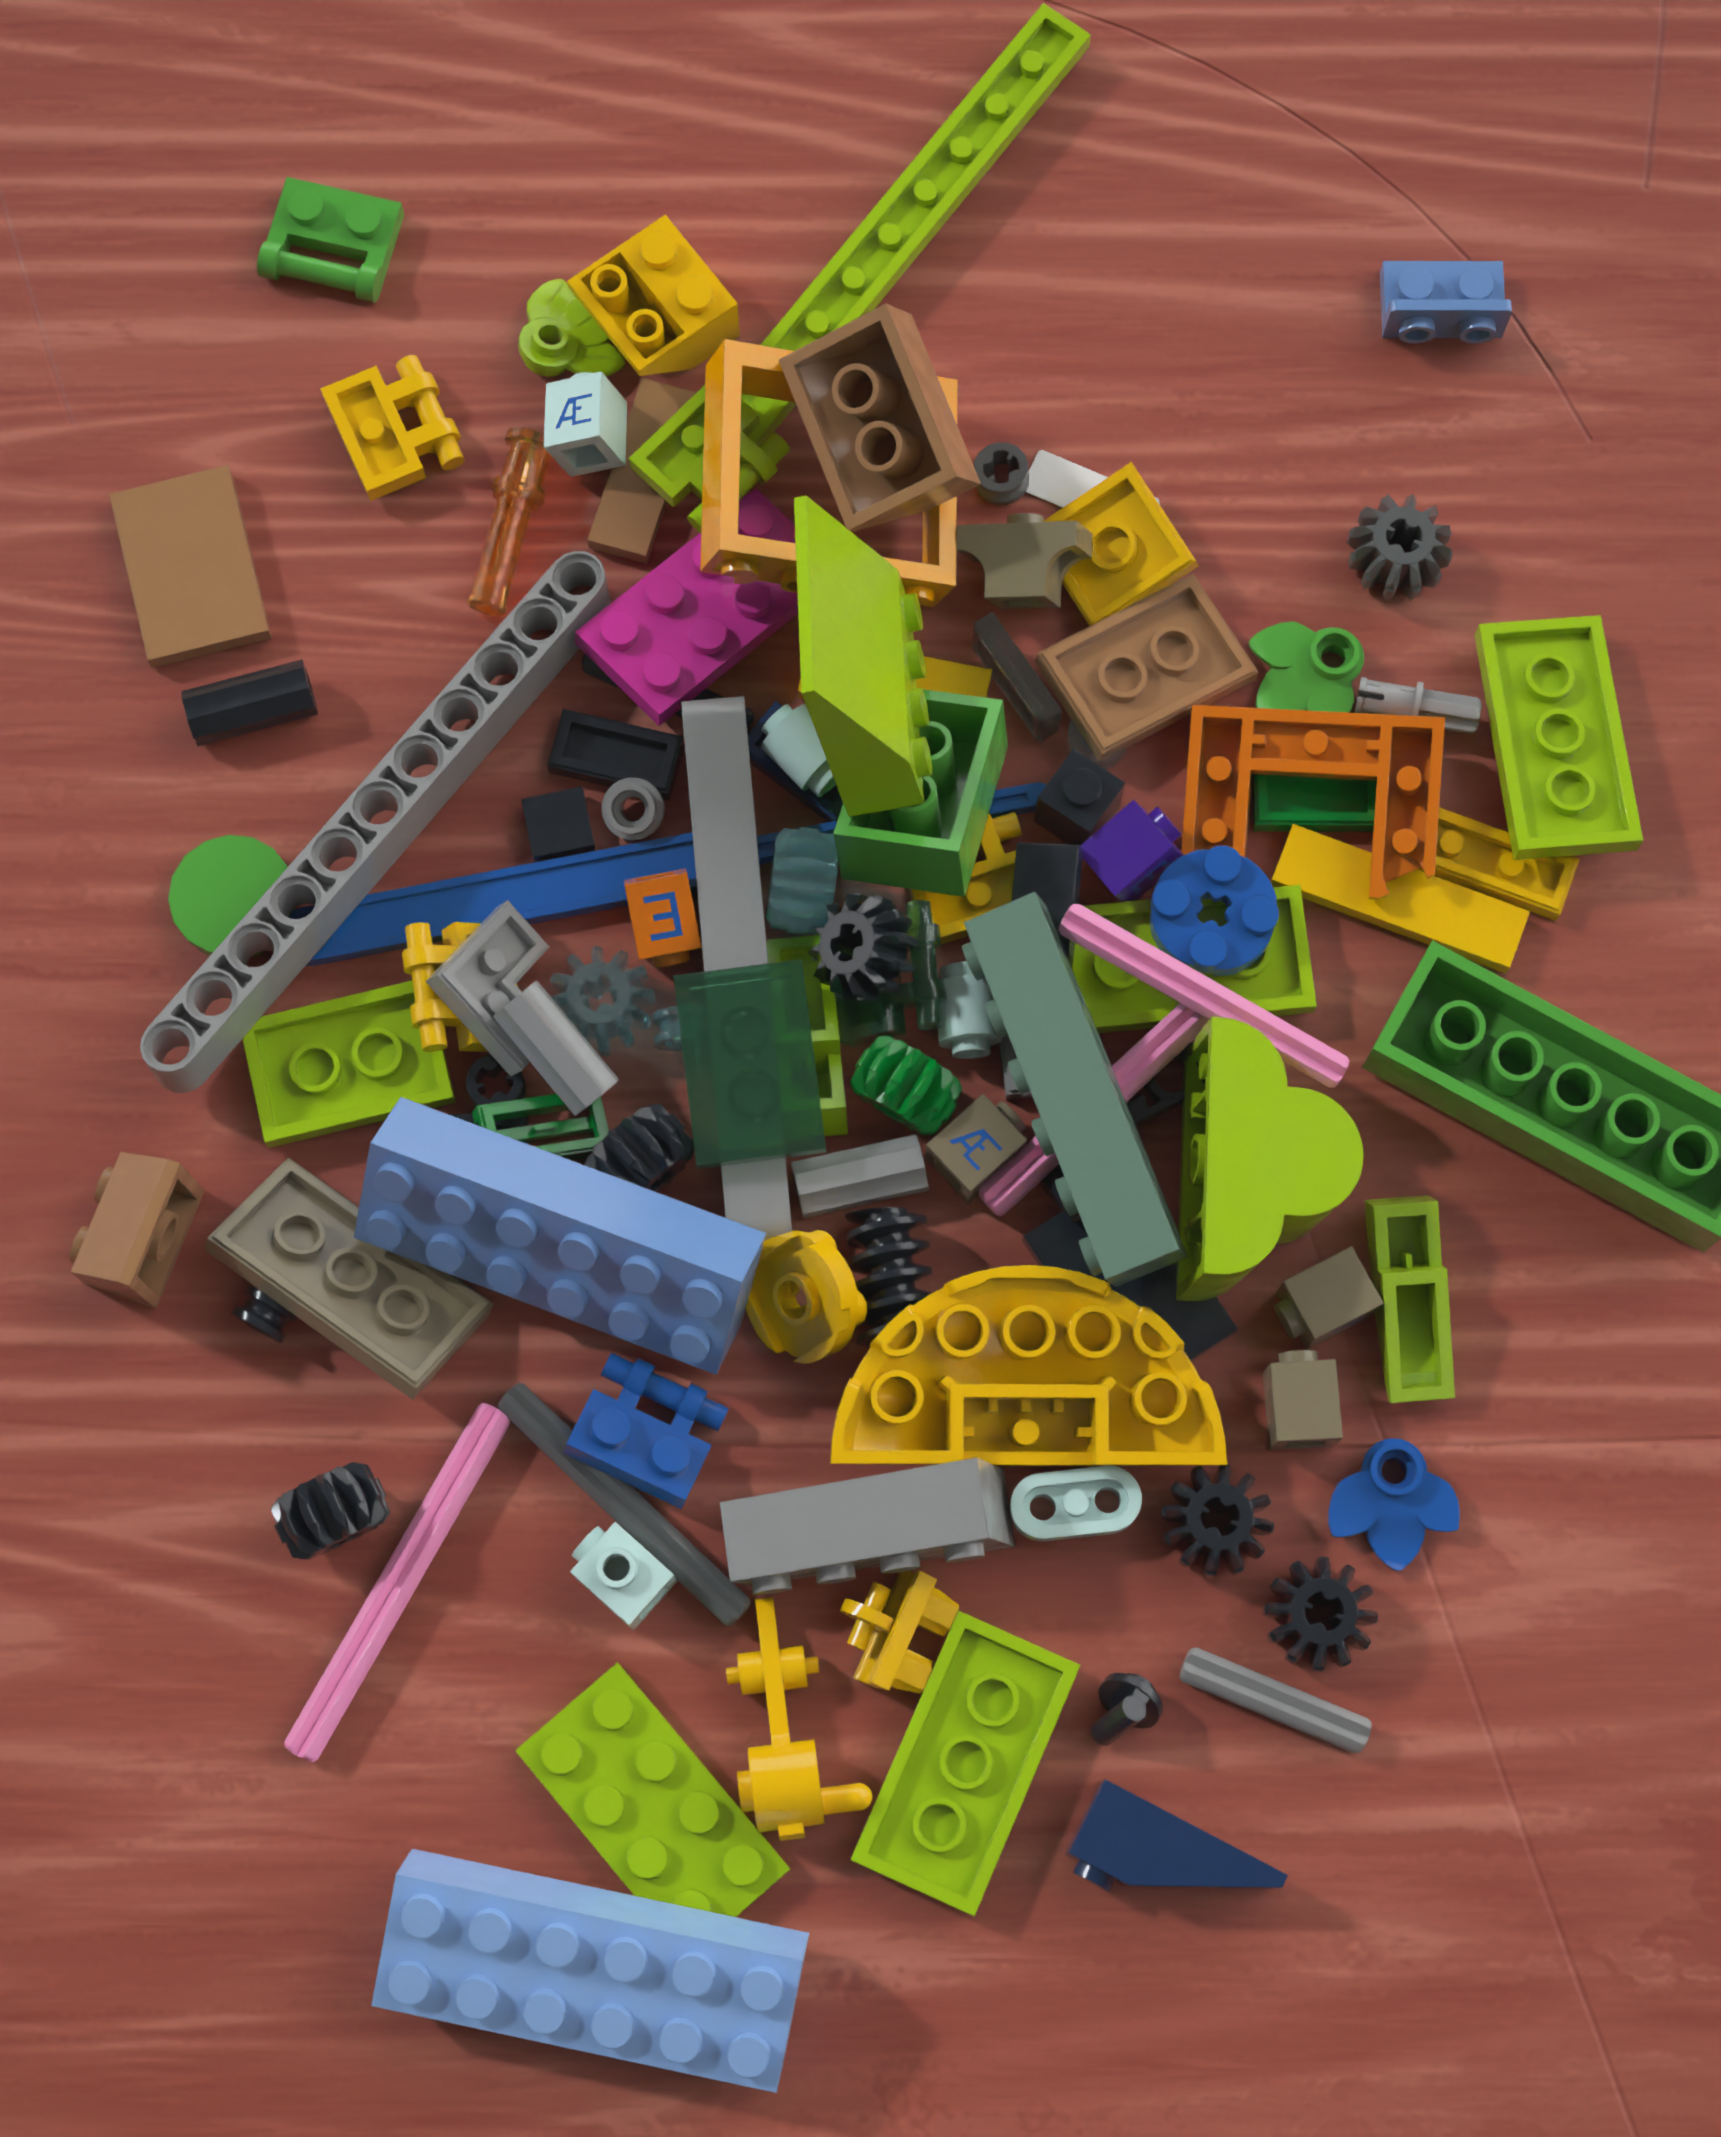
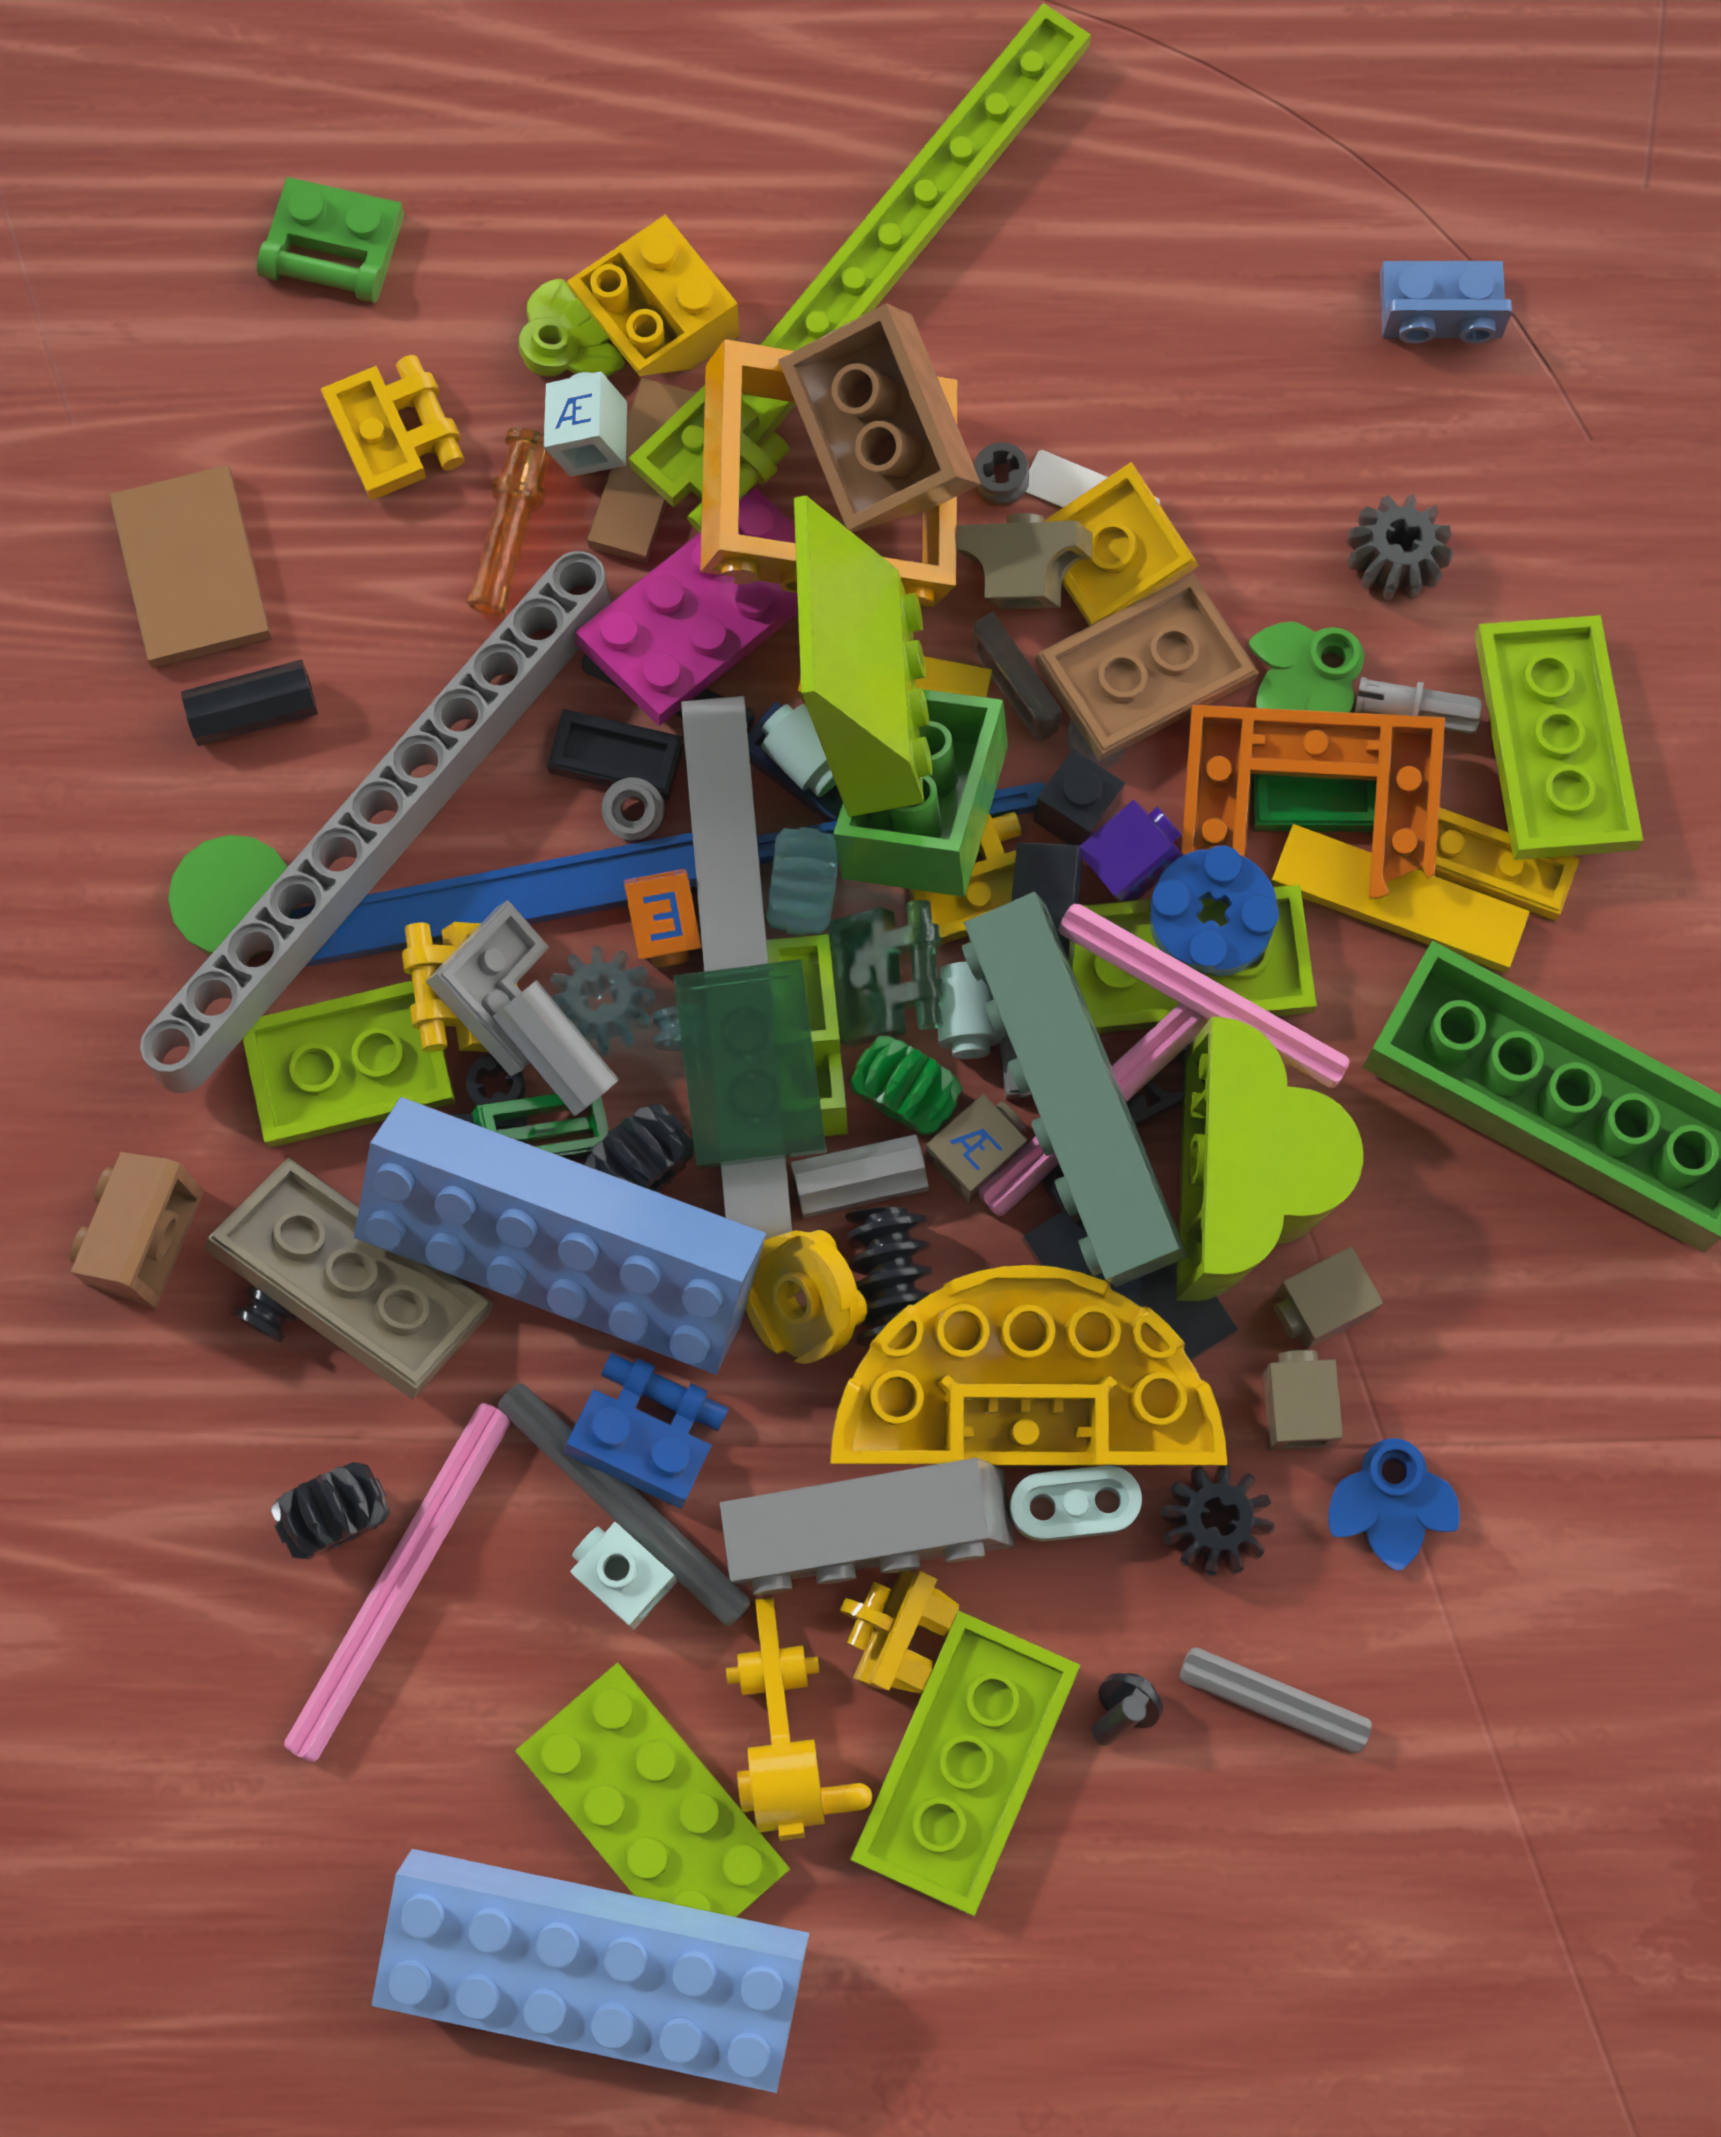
(558, 824): black tile -> none
(863, 948): black gear -> none
(1147, 1846): dark blue slope -> none
(1315, 1636): black gear -> none
(1415, 1295): lime slope -> none

